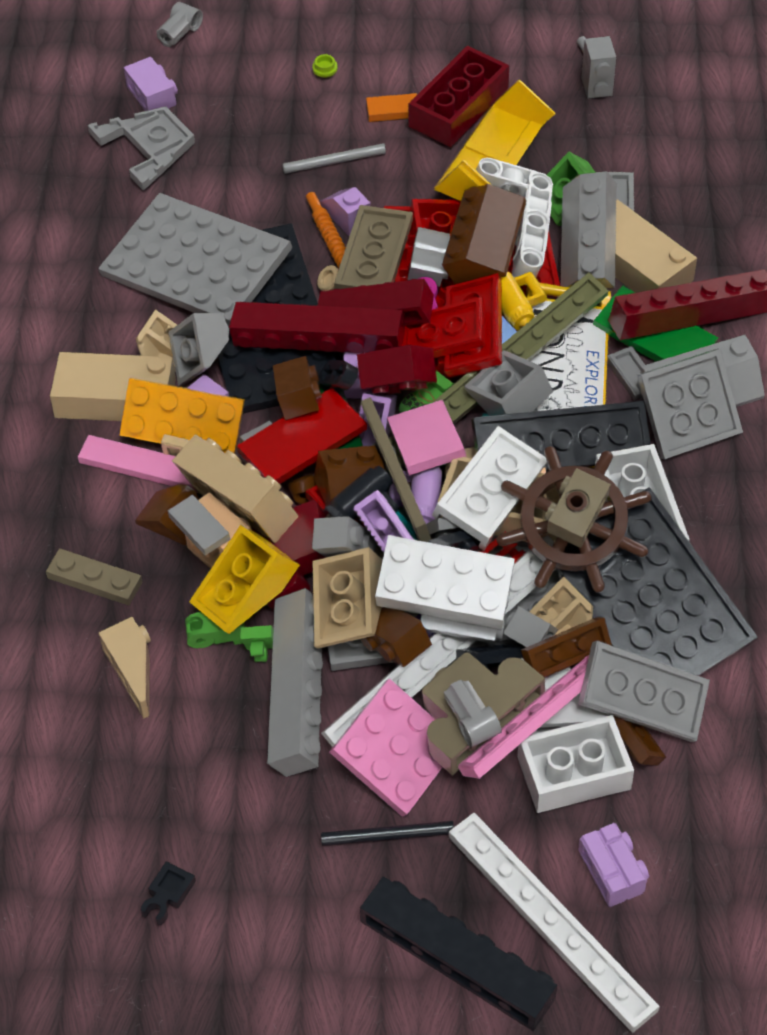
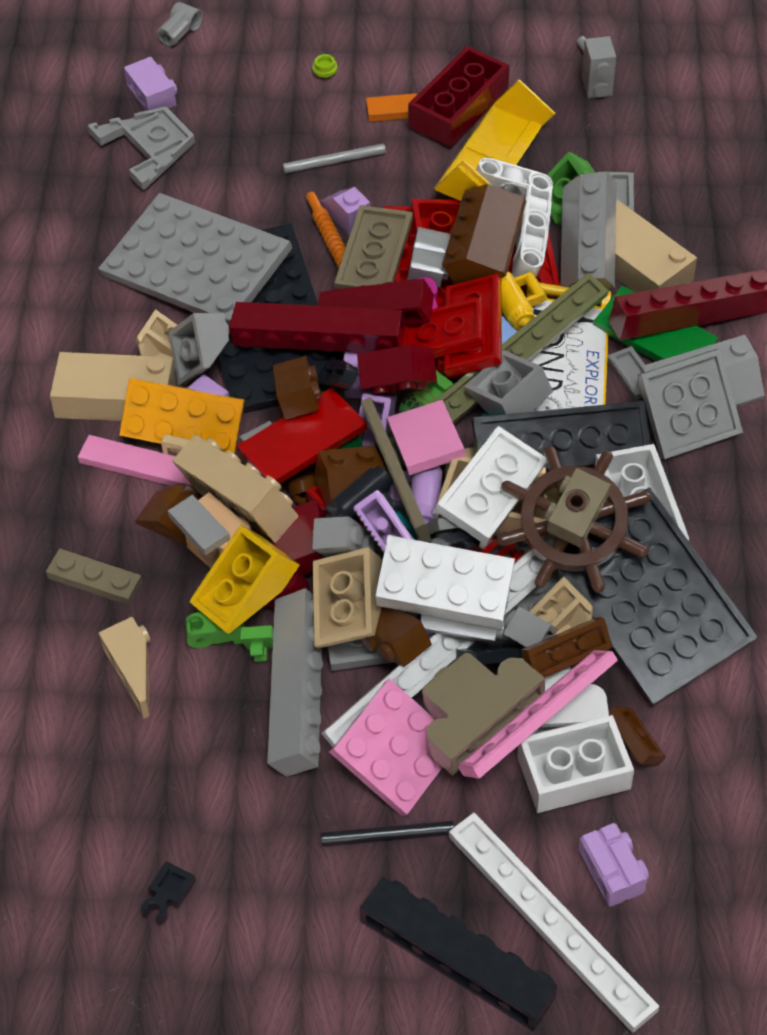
(327, 278): tan tile -> none
(474, 719): light grey piece -> none
(644, 691): light grey tile -> none

